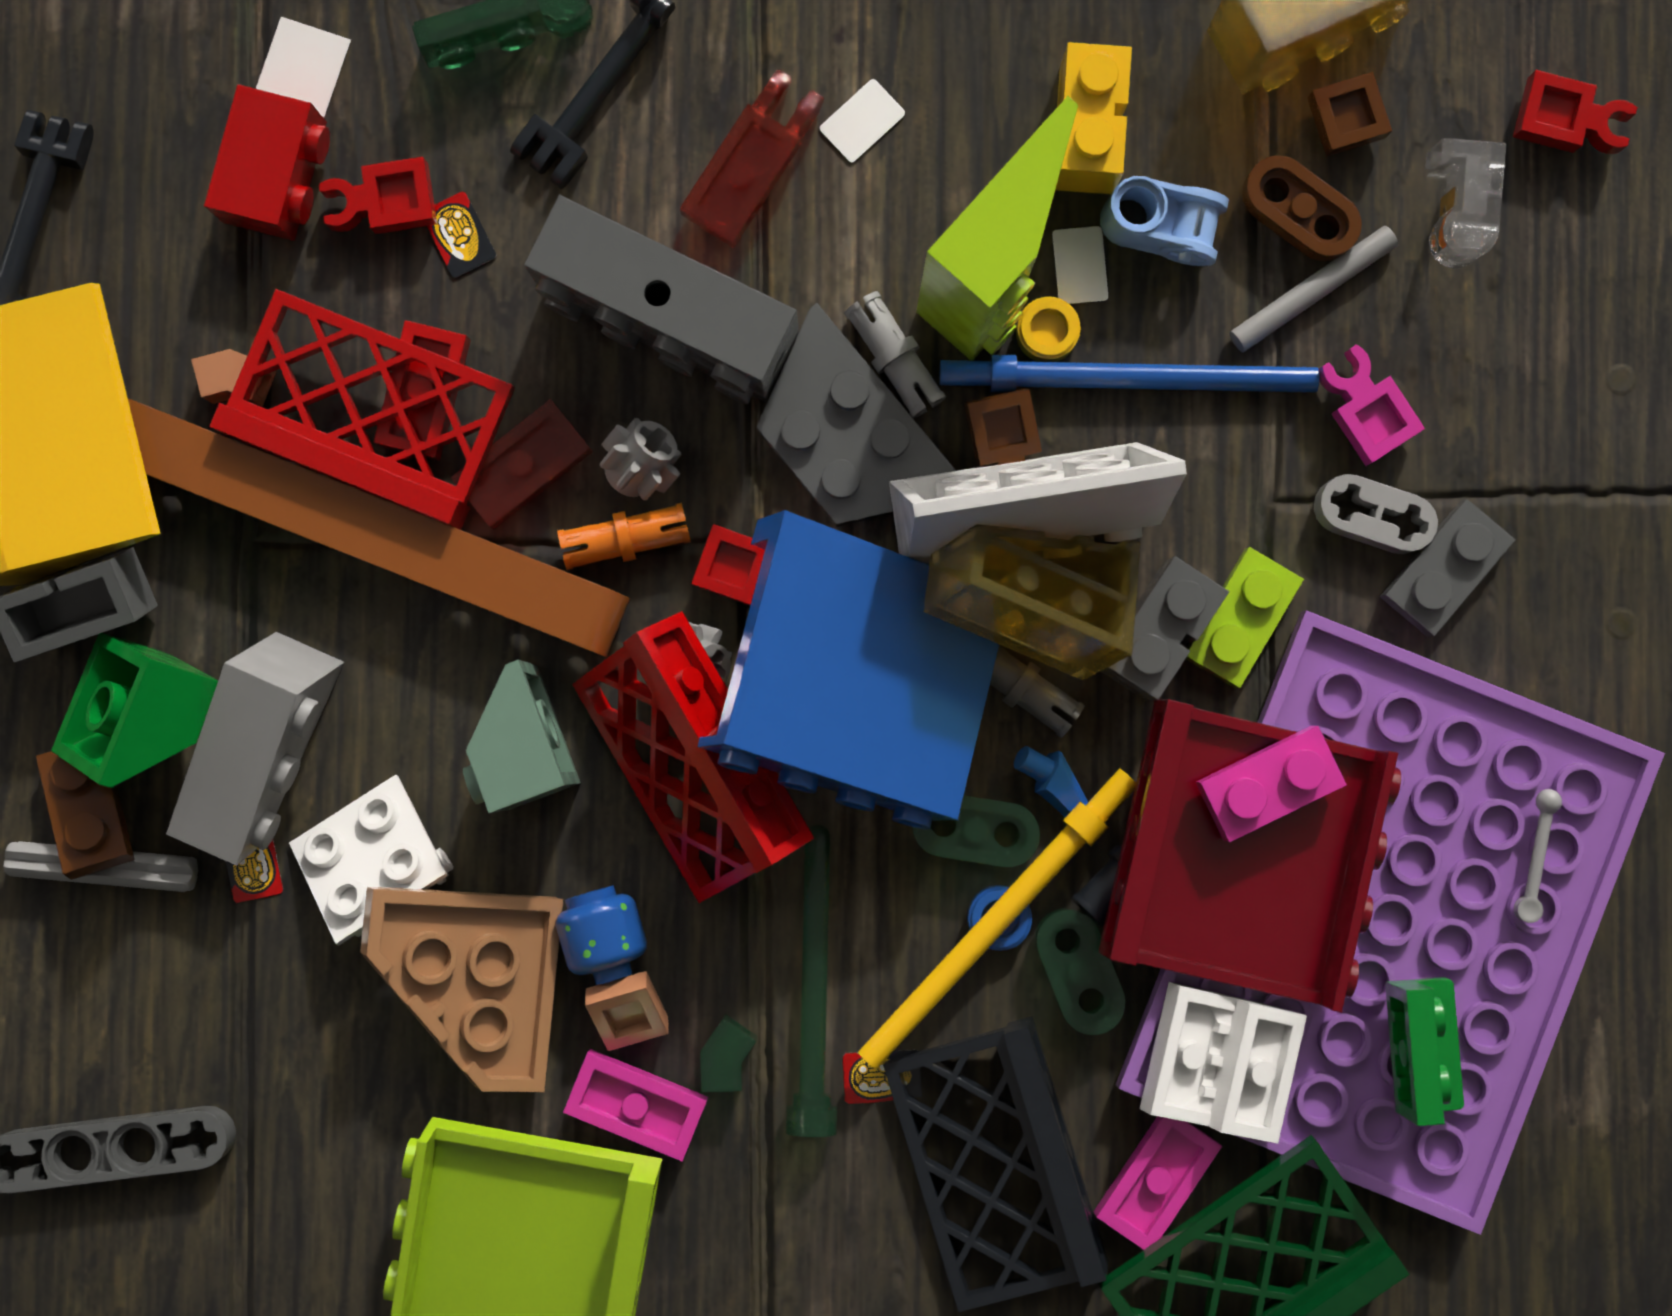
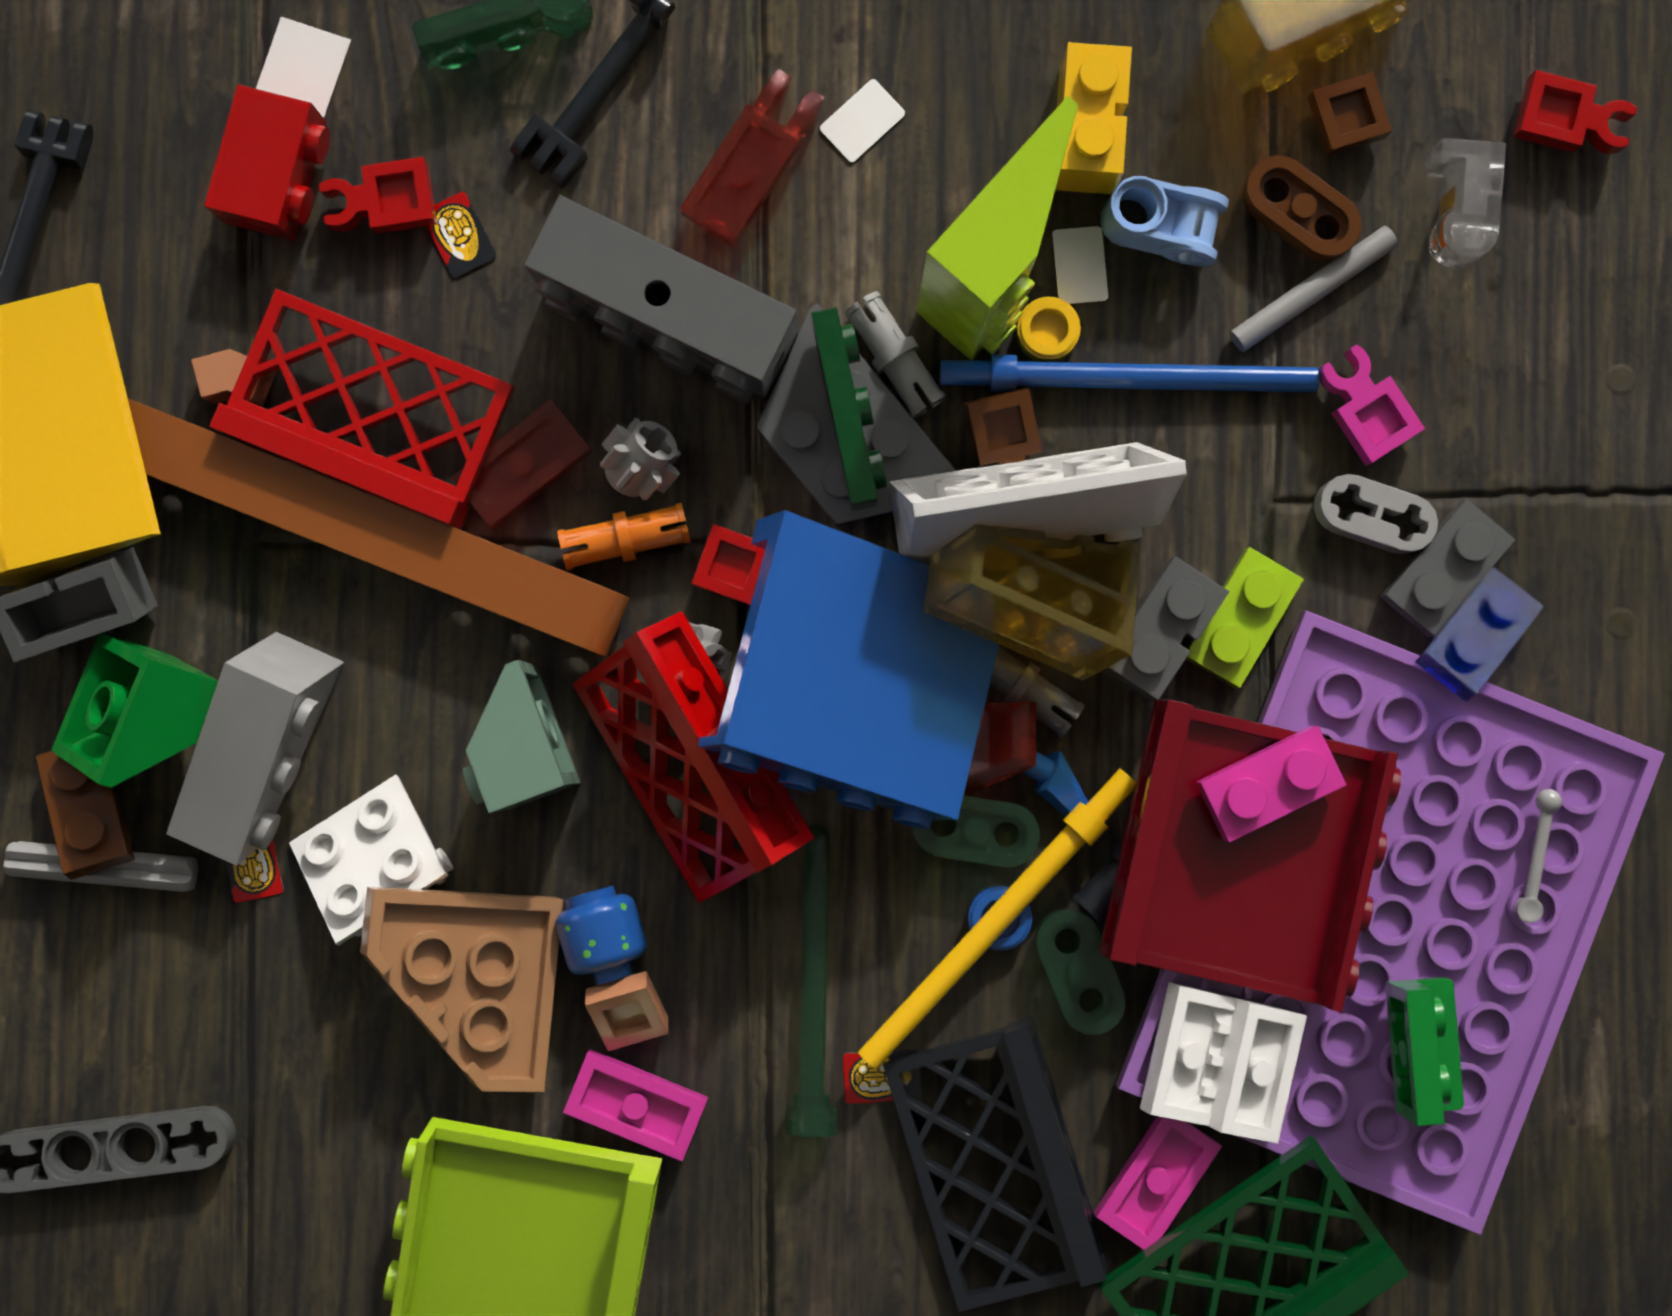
(415, 380): red plate -> none
(724, 1056): clear green piece -> none
(848, 408): none -> dark green plate
(1003, 743): none -> clear red piece
(1479, 634): none -> clear blue plate

